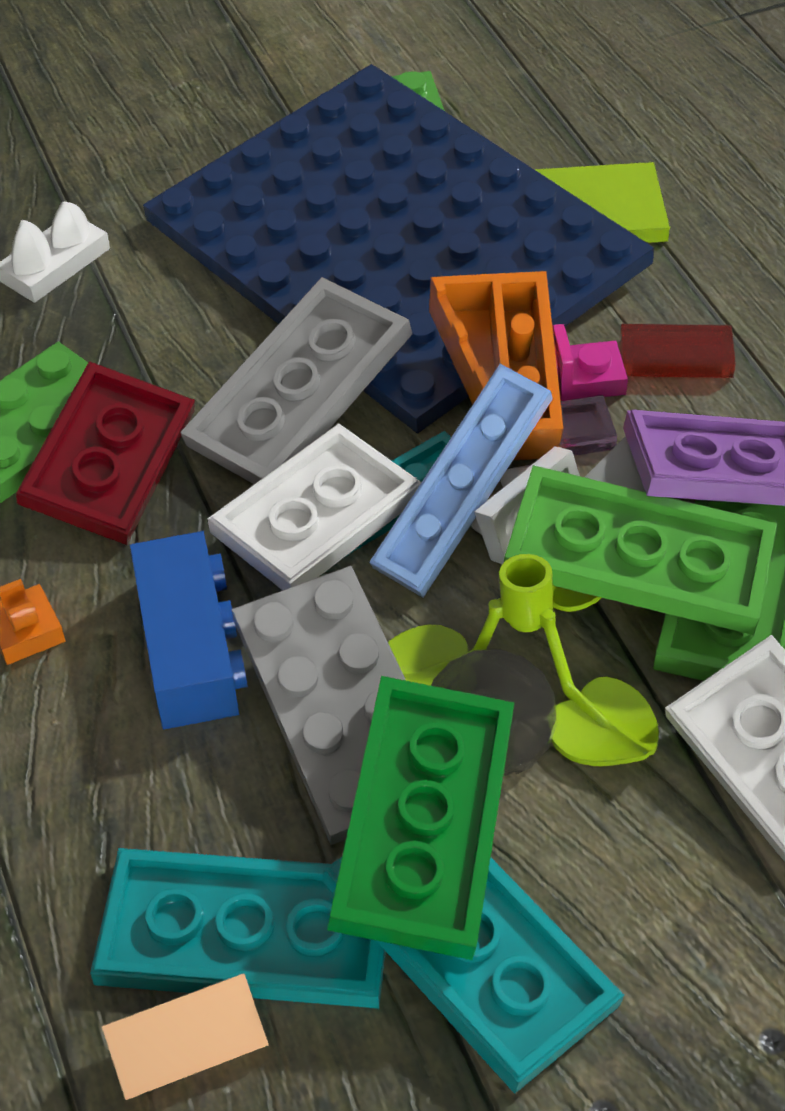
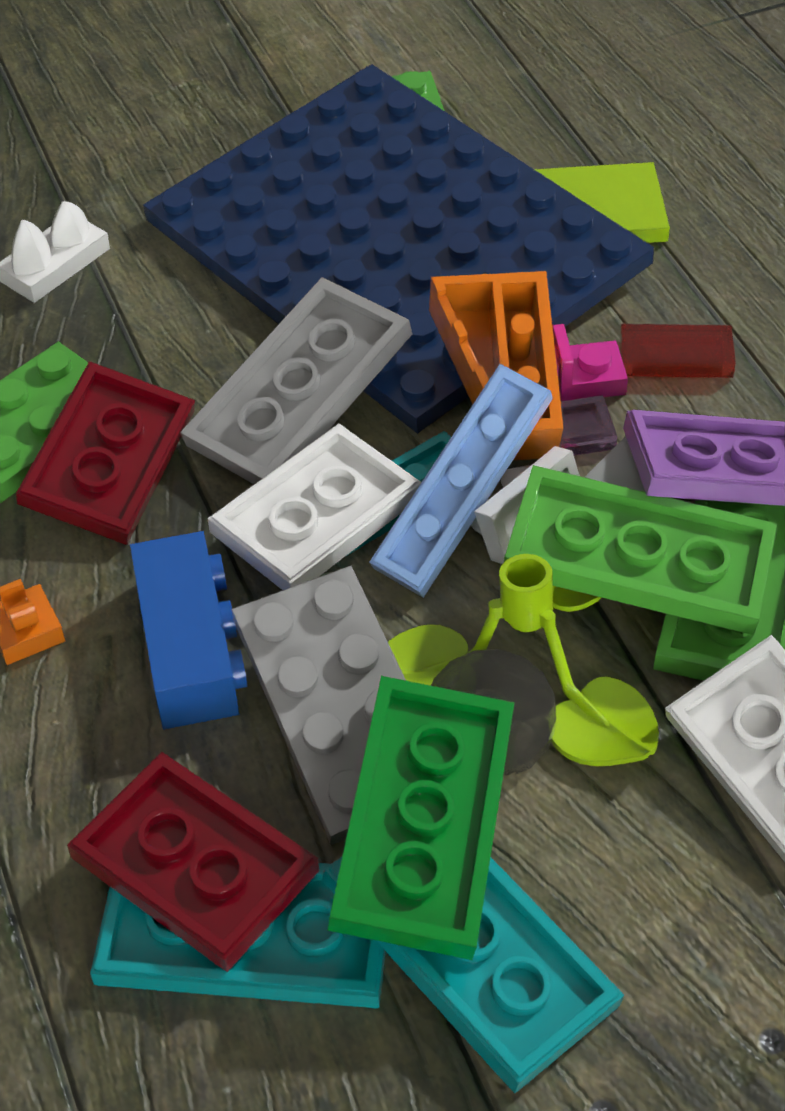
(184, 1036): light nougat tile -> none
(194, 860): none -> dark red tile

